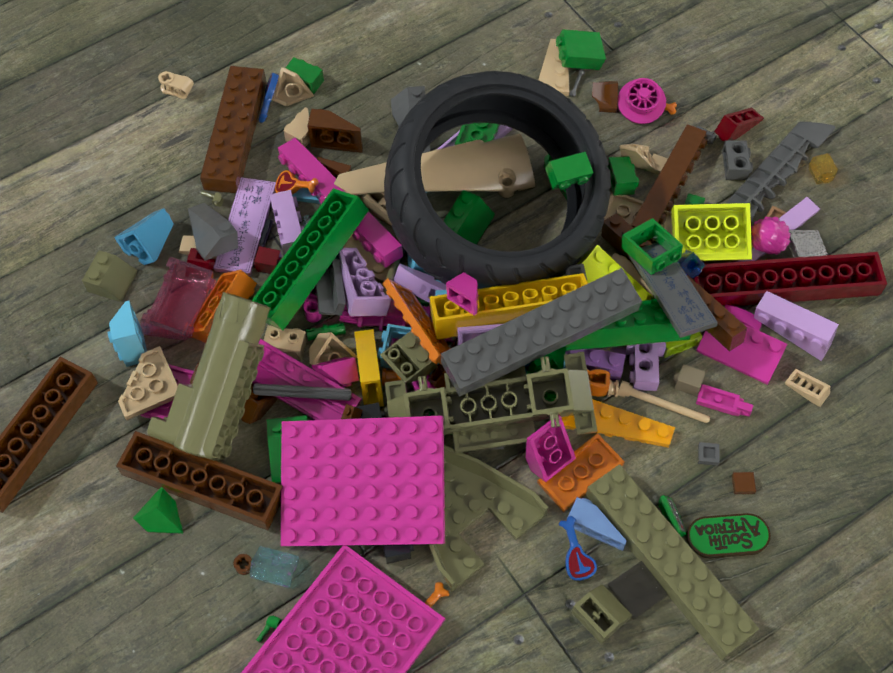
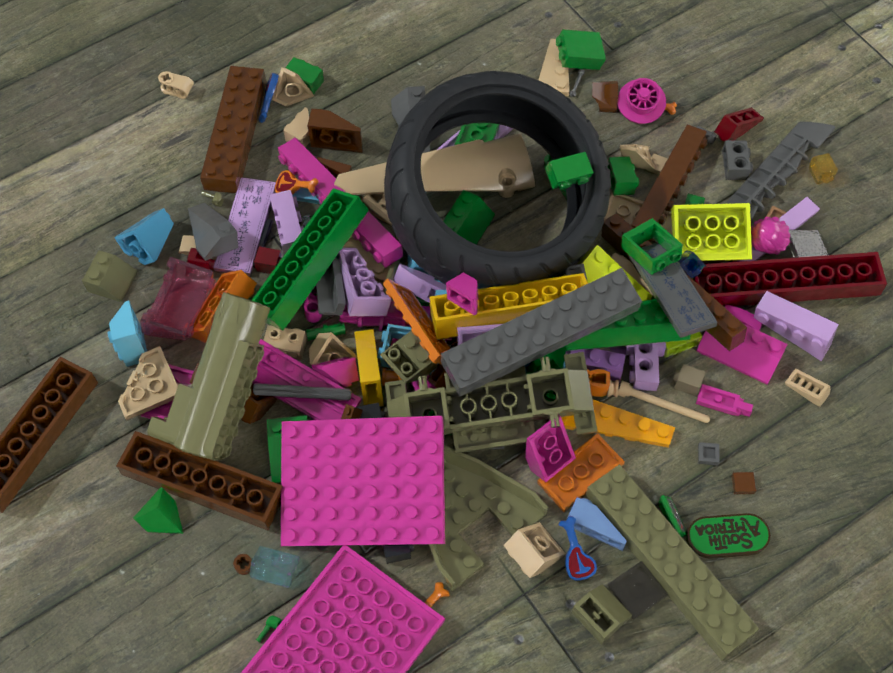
(533, 549): none -> tan slope

